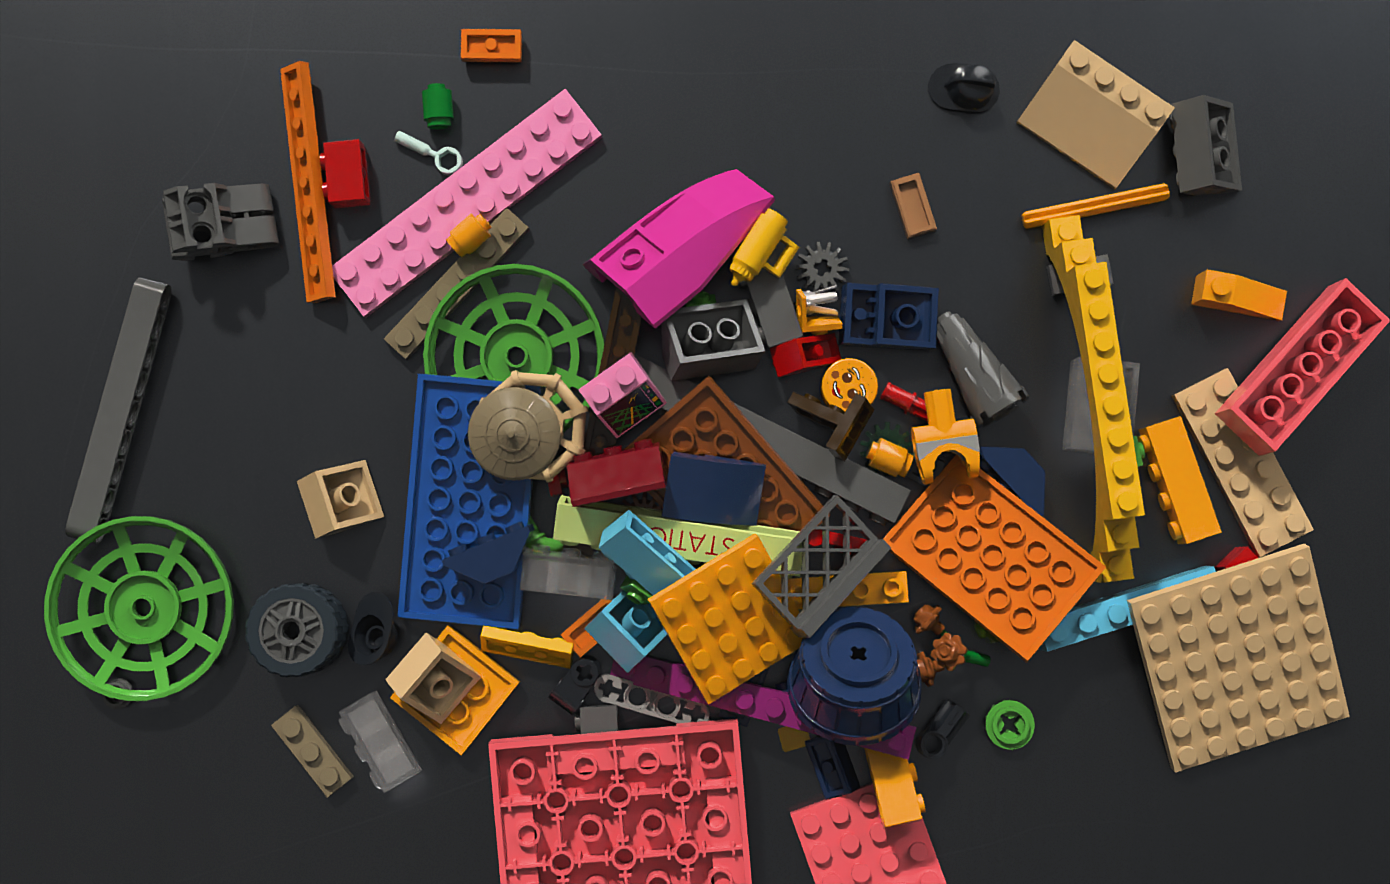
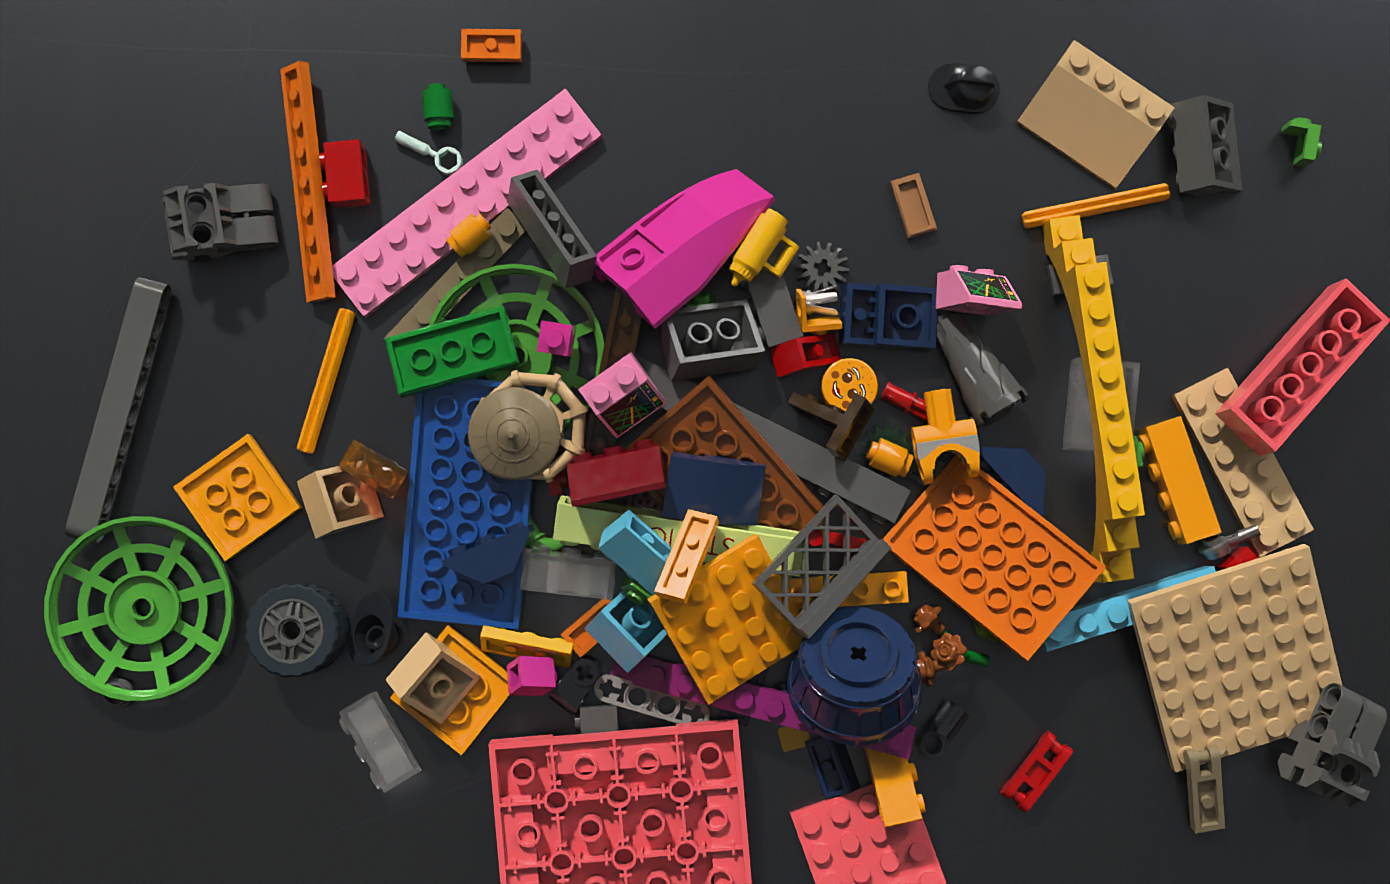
(237, 497): none -> light orange plate
(312, 751): dark tan plate -> none
(326, 380): none -> light orange axle
(375, 469): none -> clear orange torso
(452, 351): none -> green tile
(531, 676): none -> dark pink brick
(551, 228): none -> dark grey brick
(556, 338): none -> dark pink brick
(687, 556): none -> light orange plate
(975, 292): none -> bright pink slope
(1024, 725): bright green gear -> none
(1036, 771): none -> red plate
(1205, 789): none -> dark tan plate
(1218, 546): none -> flat silver plate
(1238, 295): light orange slope -> none
(1308, 144): none -> bright green bracket
(1336, 746): none -> dark grey connector

